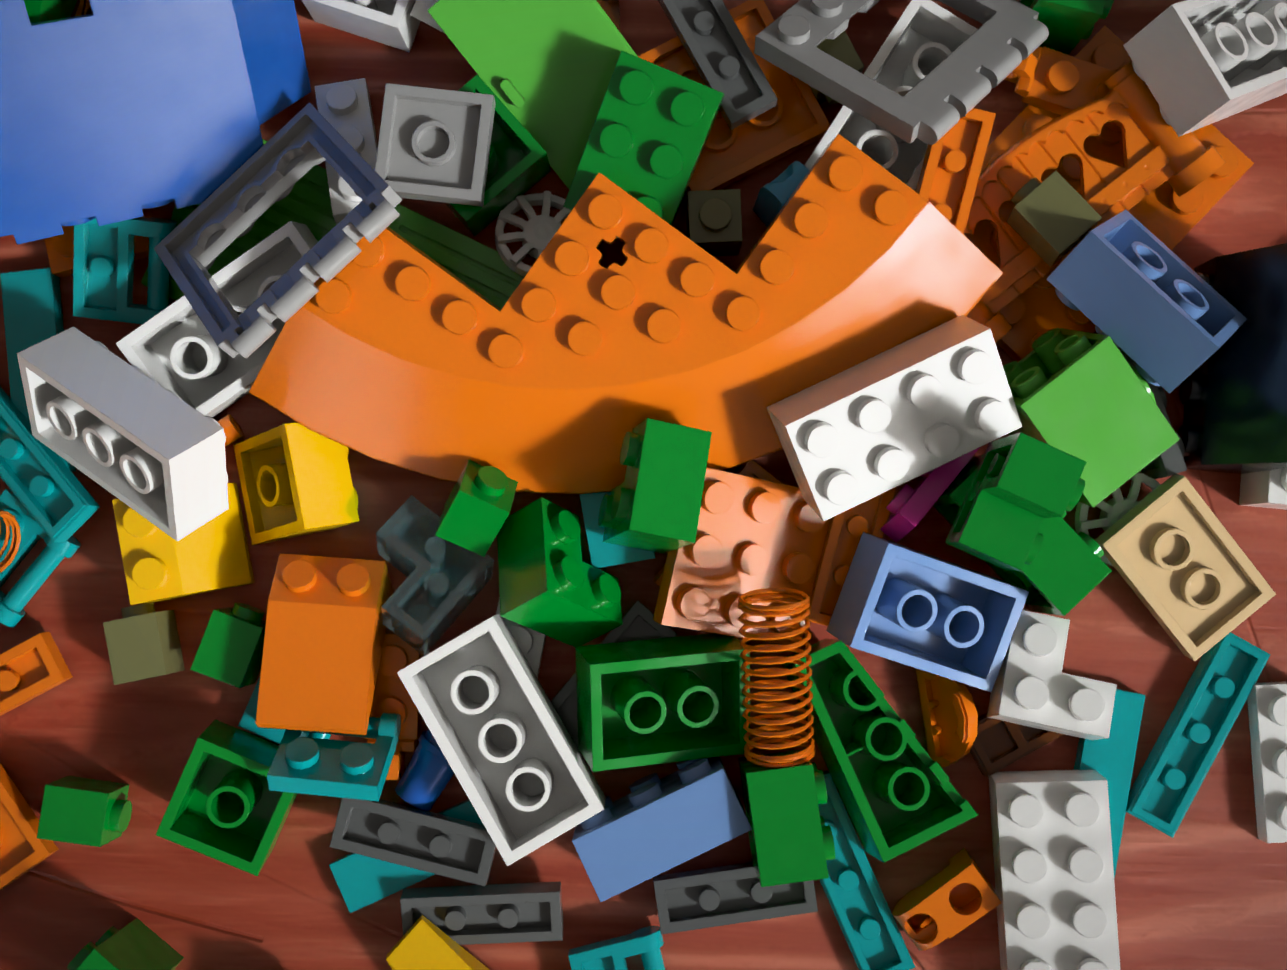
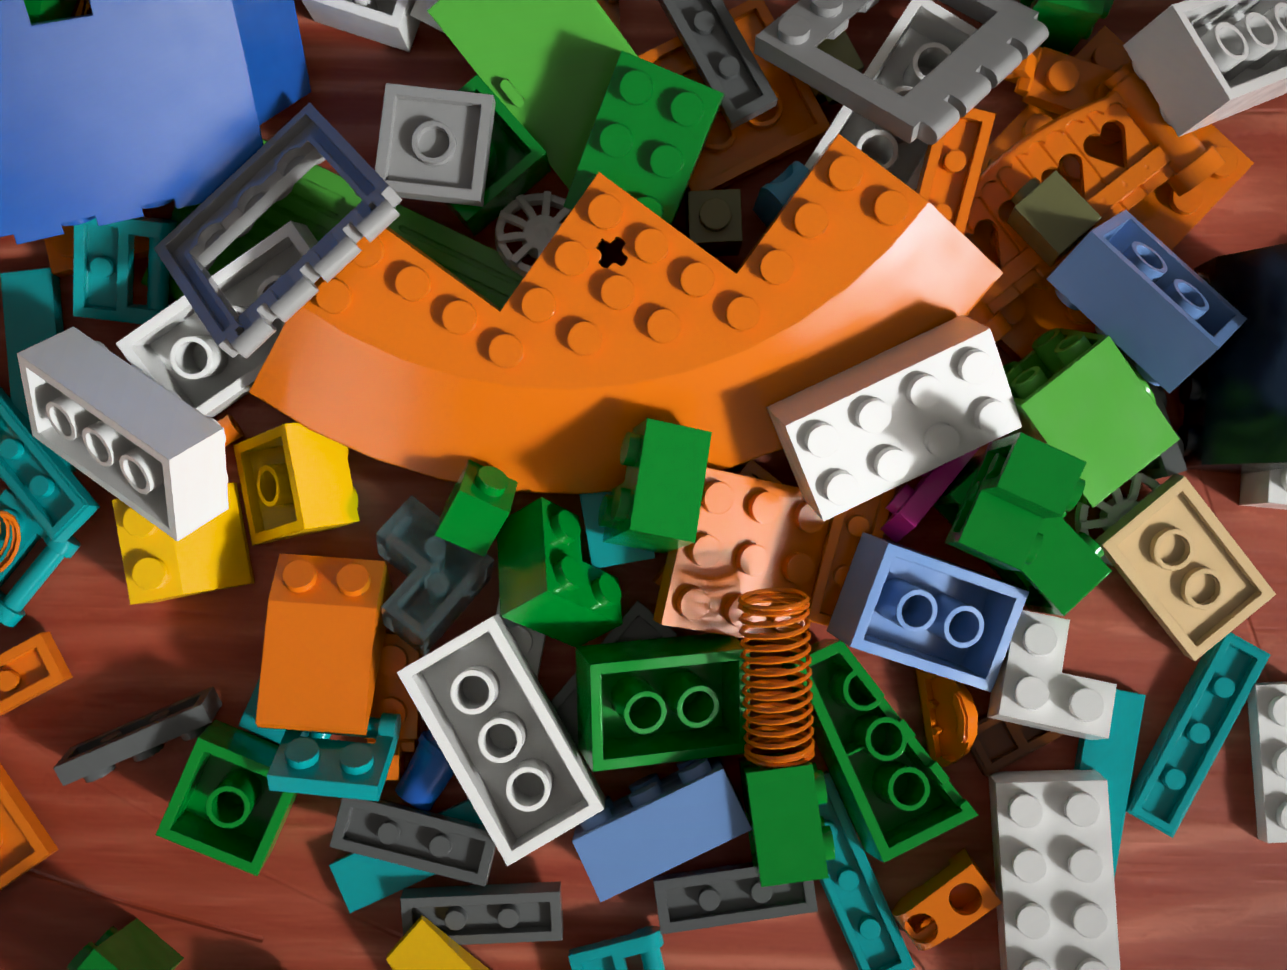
(84, 811): green brick -> none
(139, 738): none -> dark grey plate
(143, 644): olive brick -> none
(232, 645): green brick -> none
(349, 111): white plate -> none

